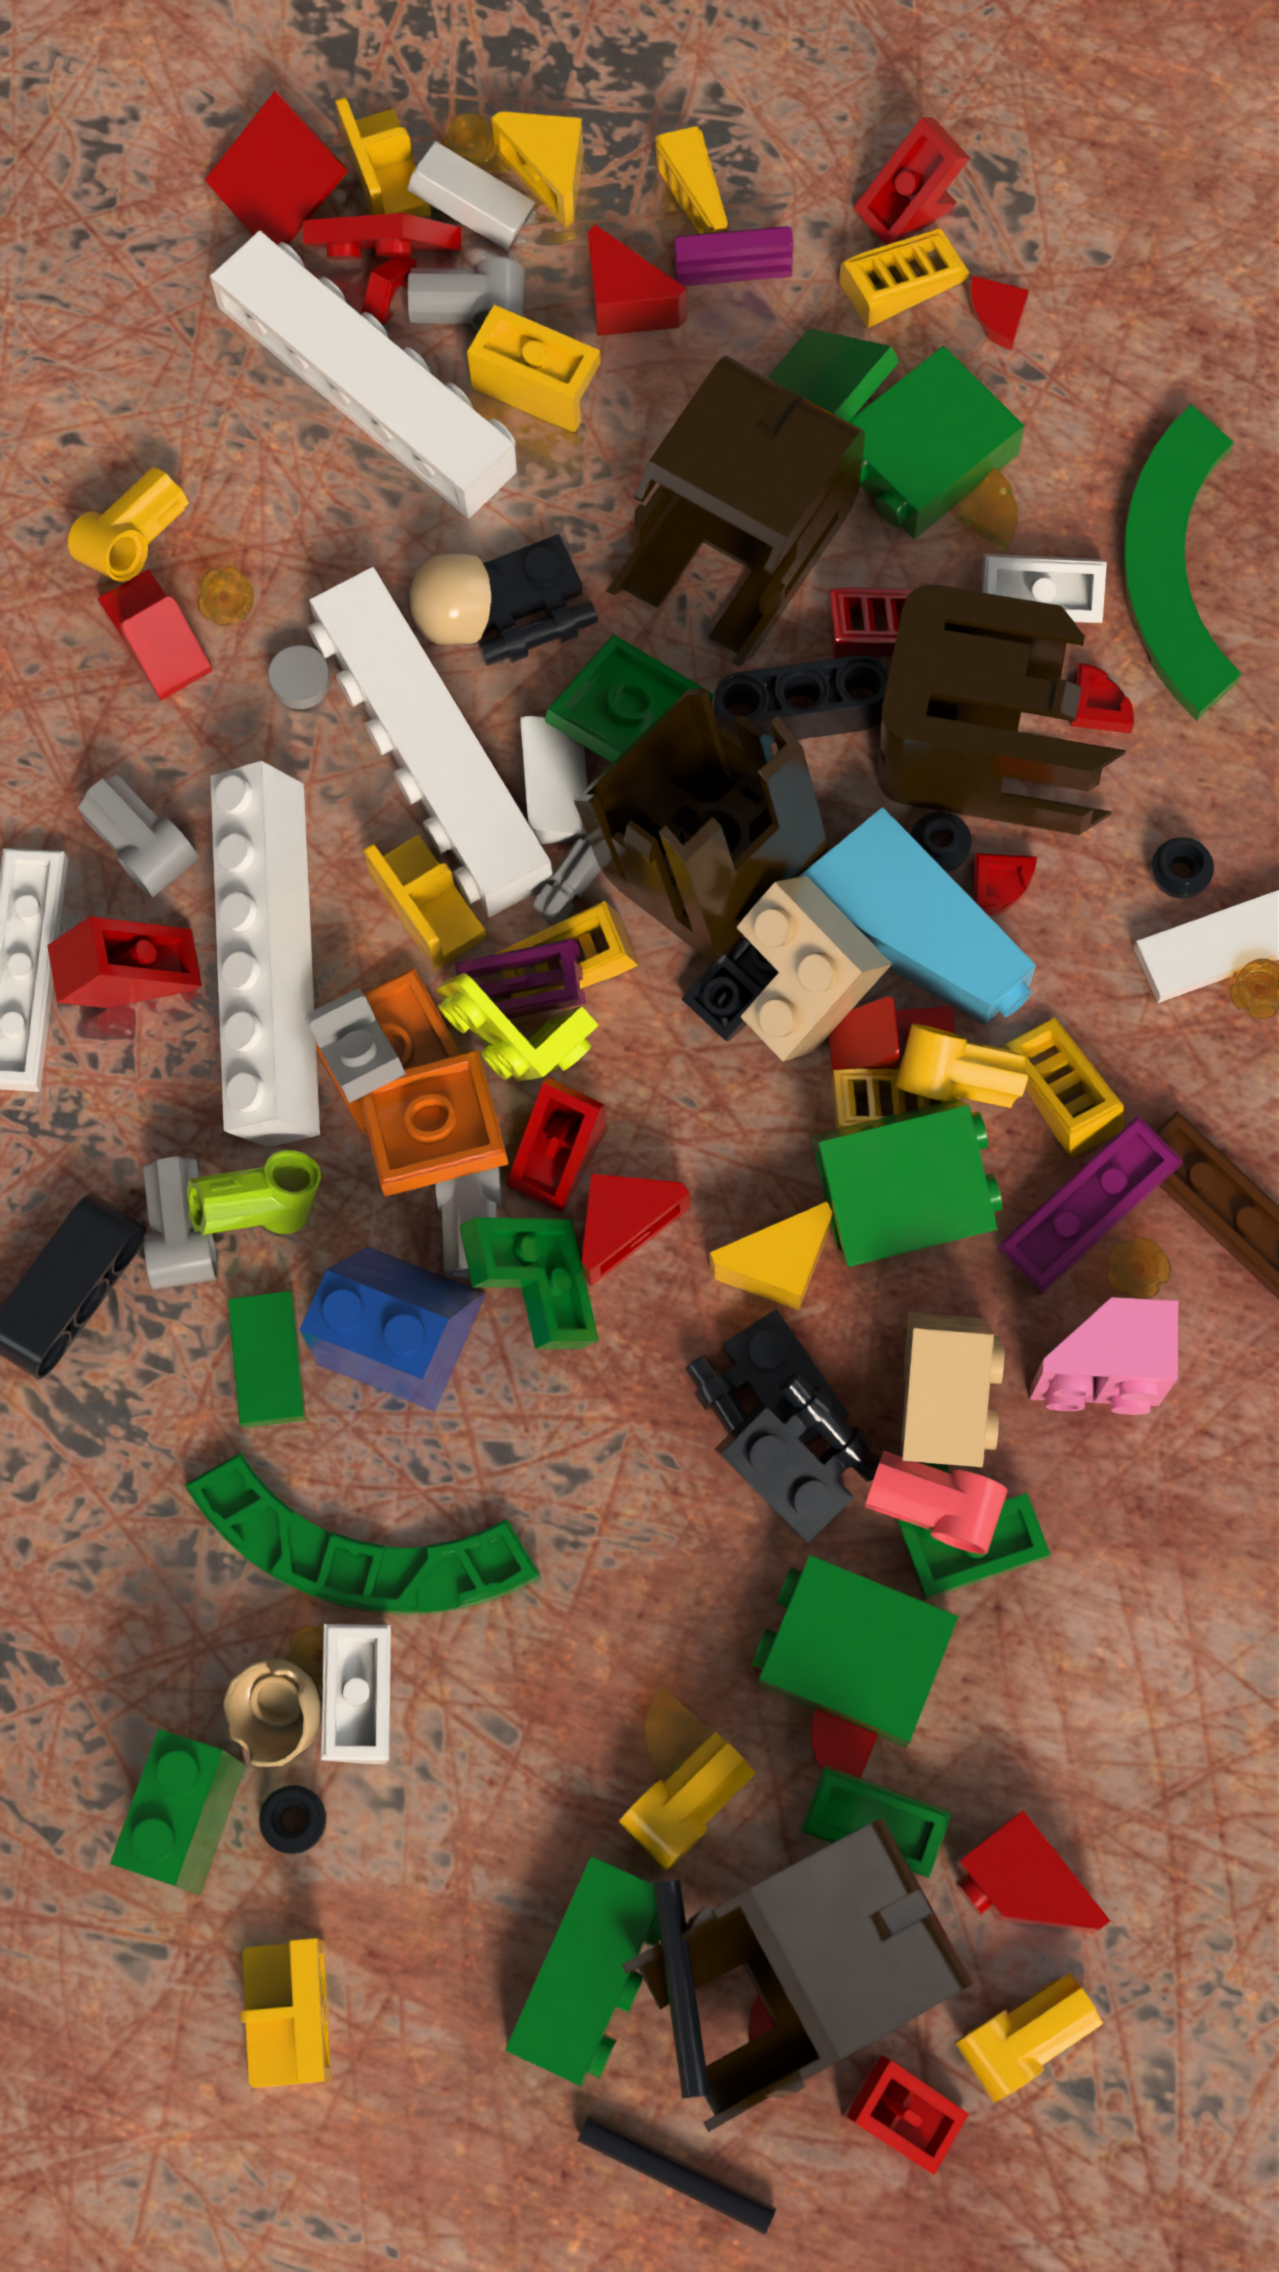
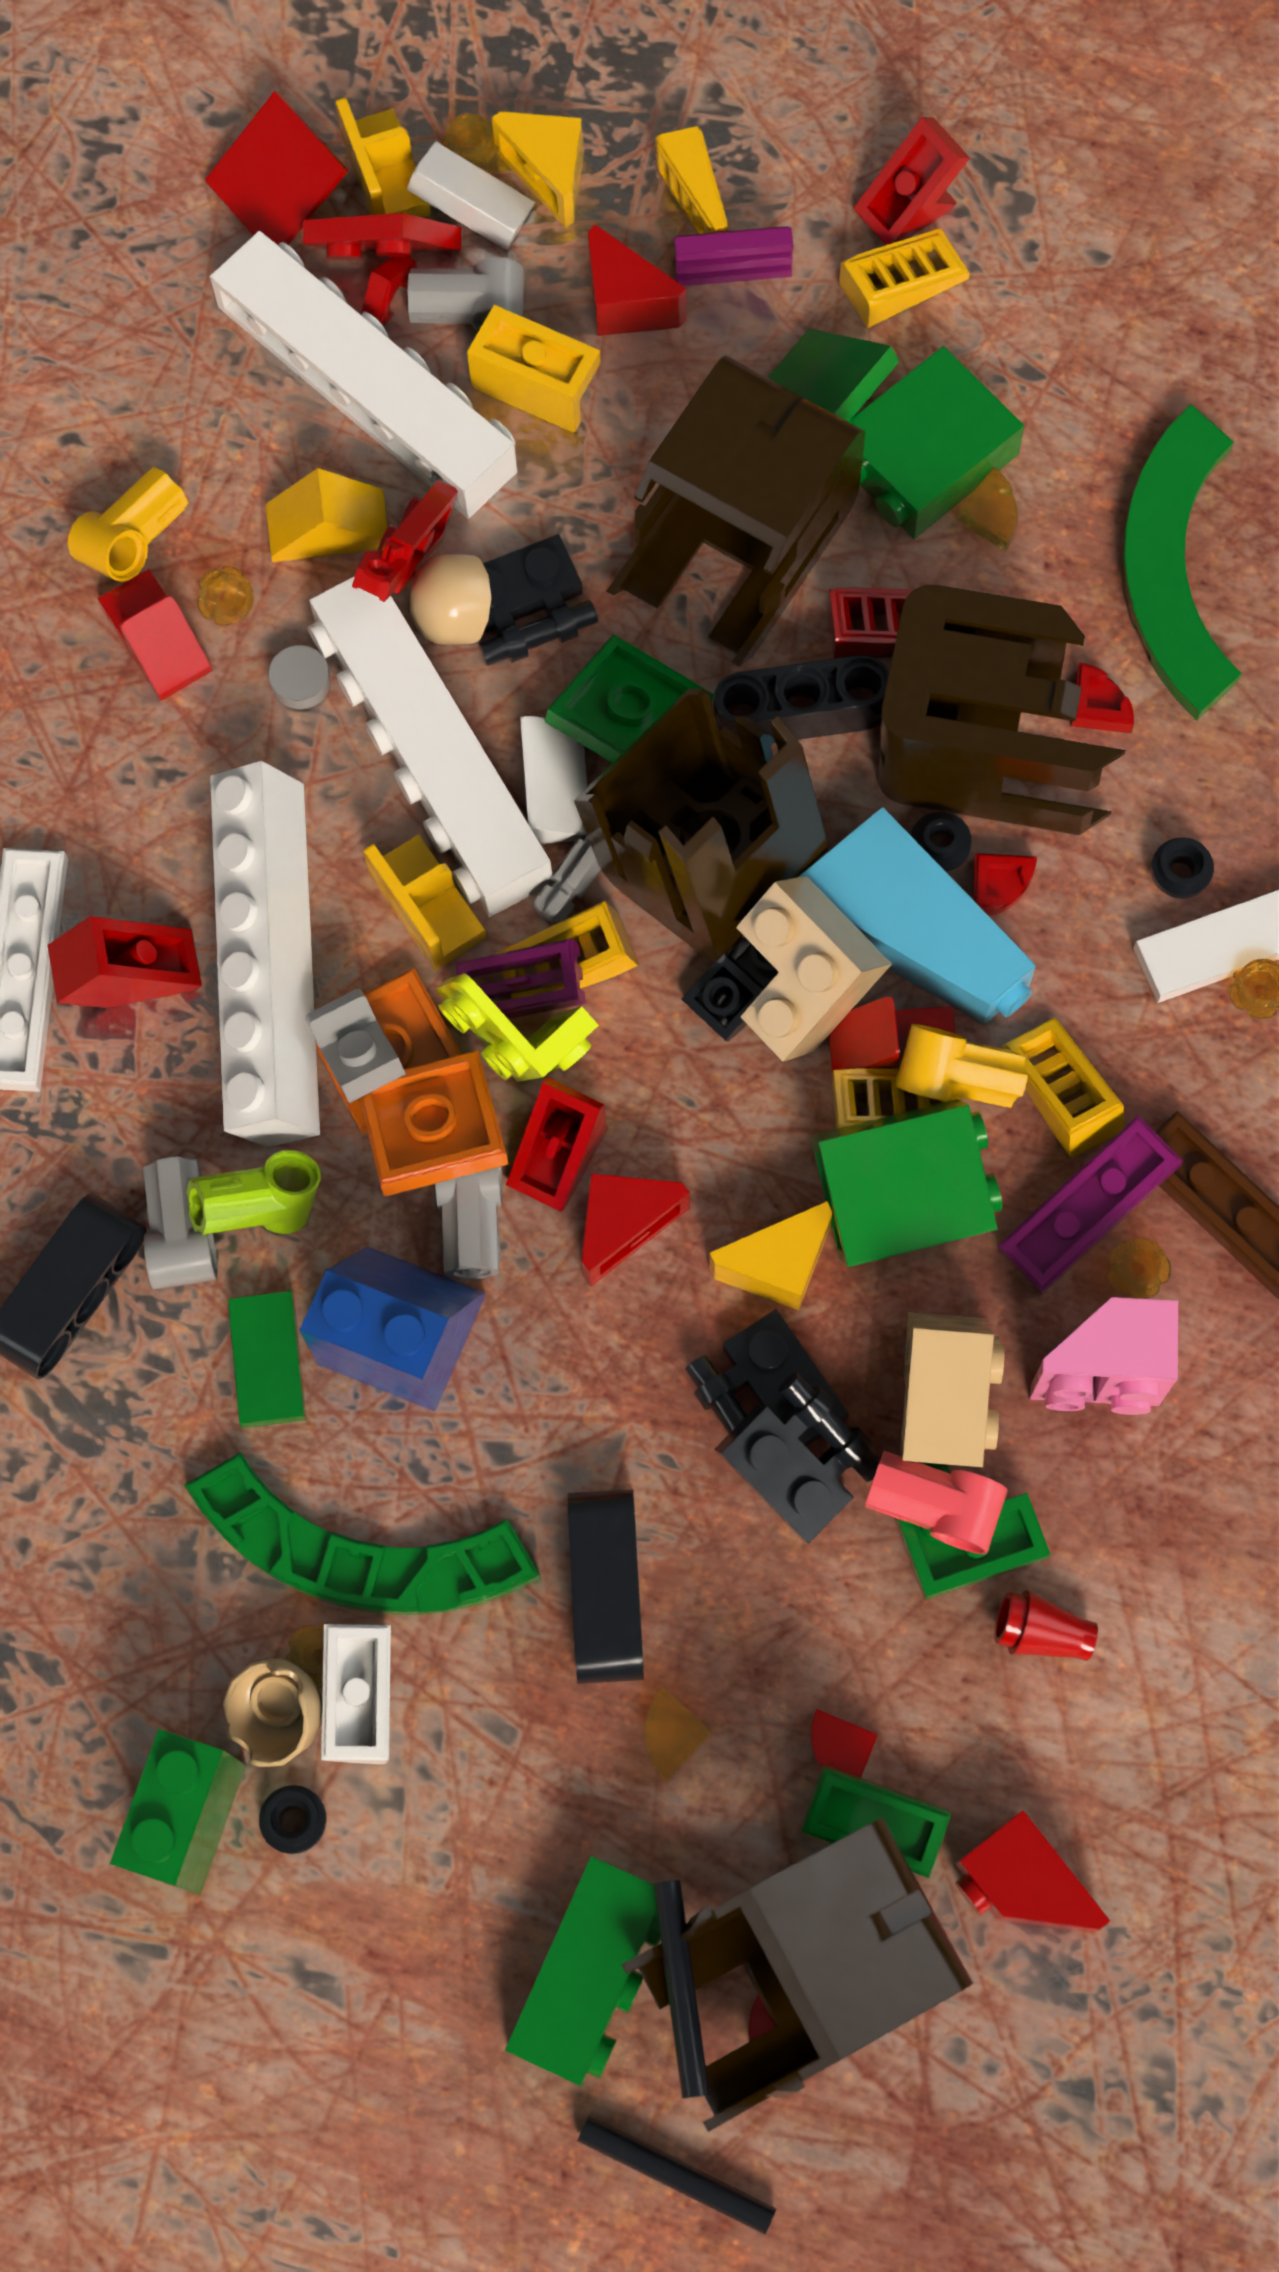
(145, 846): light grey piece -> none
(286, 2013): yellow panel -> none
(325, 517): none -> yellow slope
(407, 545): none -> red hinge
(545, 1264): green plate -> none
(605, 1586): none -> black beam
(676, 1812): yellow piece -> none
(854, 1649): green brick -> none
(905, 2114): red slope -> none
(998, 309): red tile -> none
(1016, 2044): yellow piece -> none
(1042, 1628): none -> red cone
(1061, 581): white slope -> none

